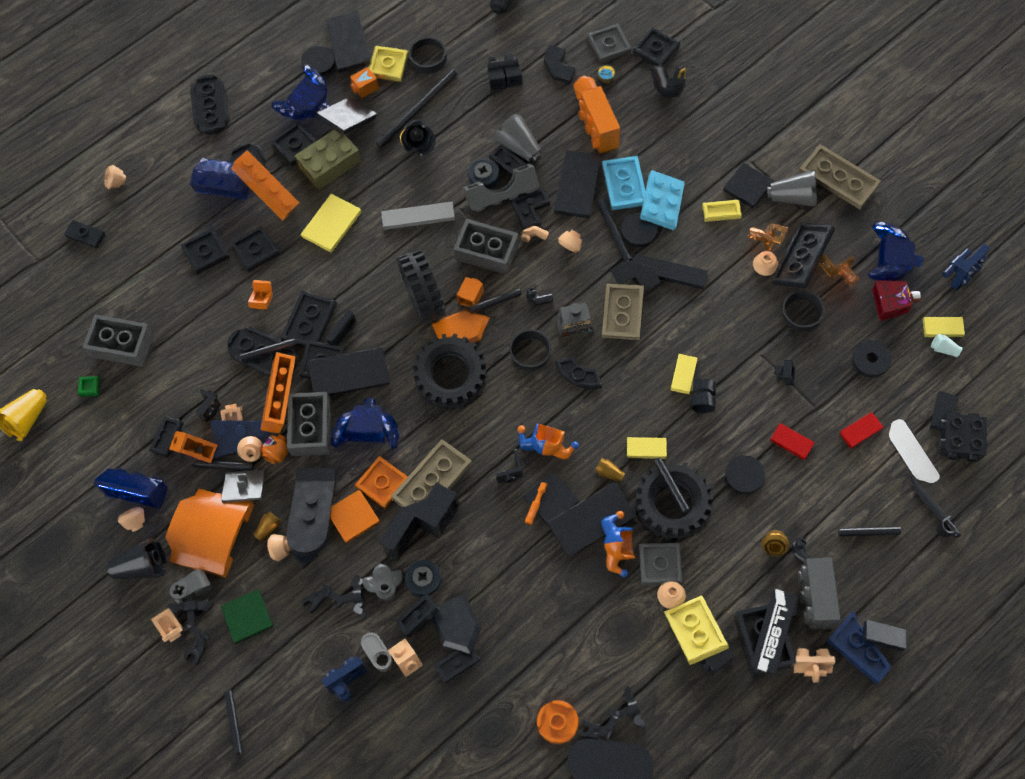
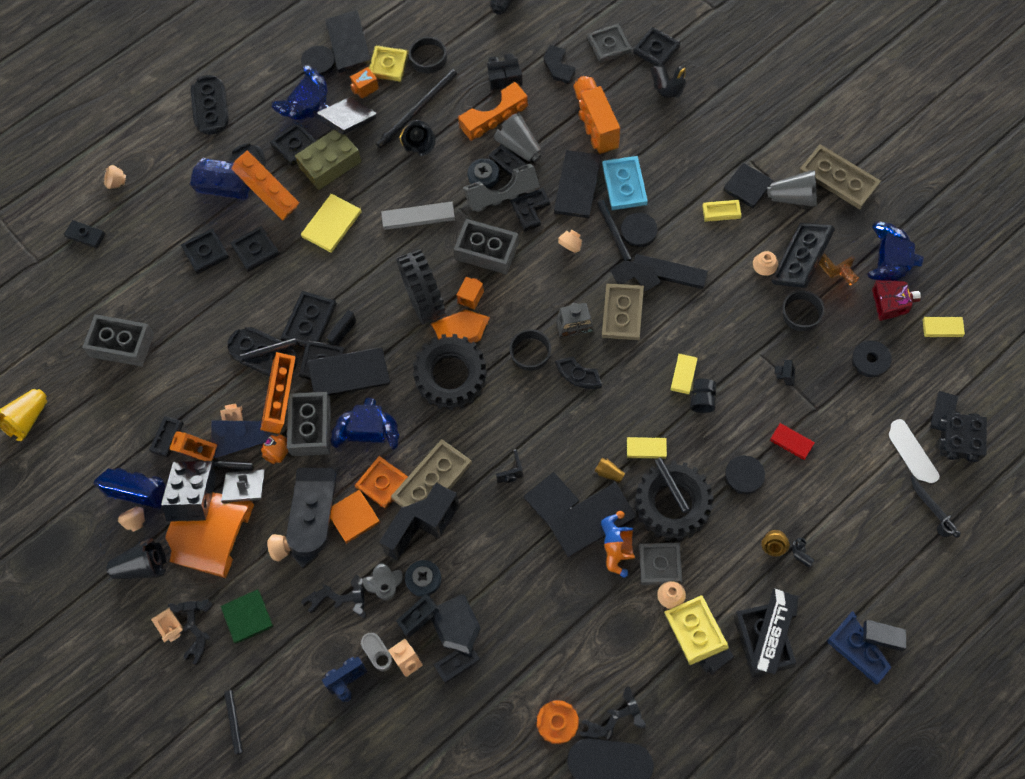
(88, 386): green tile -> none
(189, 491): none -> black piece
(191, 586): dark grey piece -> none
(209, 406): black bracket -> none
(250, 449): light nougat cone -> none
(261, 294): orange bracket -> none
(266, 526): pearl gold cone -> none
(477, 122): none -> orange arch
(496, 300): black bar -> none
(533, 231): light nougat arm -> none
(535, 504): orange piece -> none
(538, 299): black arm -> none
(546, 442): orange piece -> none
(606, 74): tile -> none
(662, 200): medium azure plate -> none
(768, 236): clear orange bracket -> none
(813, 665): light nougat hips -> none
(819, 594): dark grey brick -> none
(861, 430): red tile -> none
(869, 531): black bar -> none
(945, 345): light aqua cone -> none
(965, 268): dark blue plate -> none

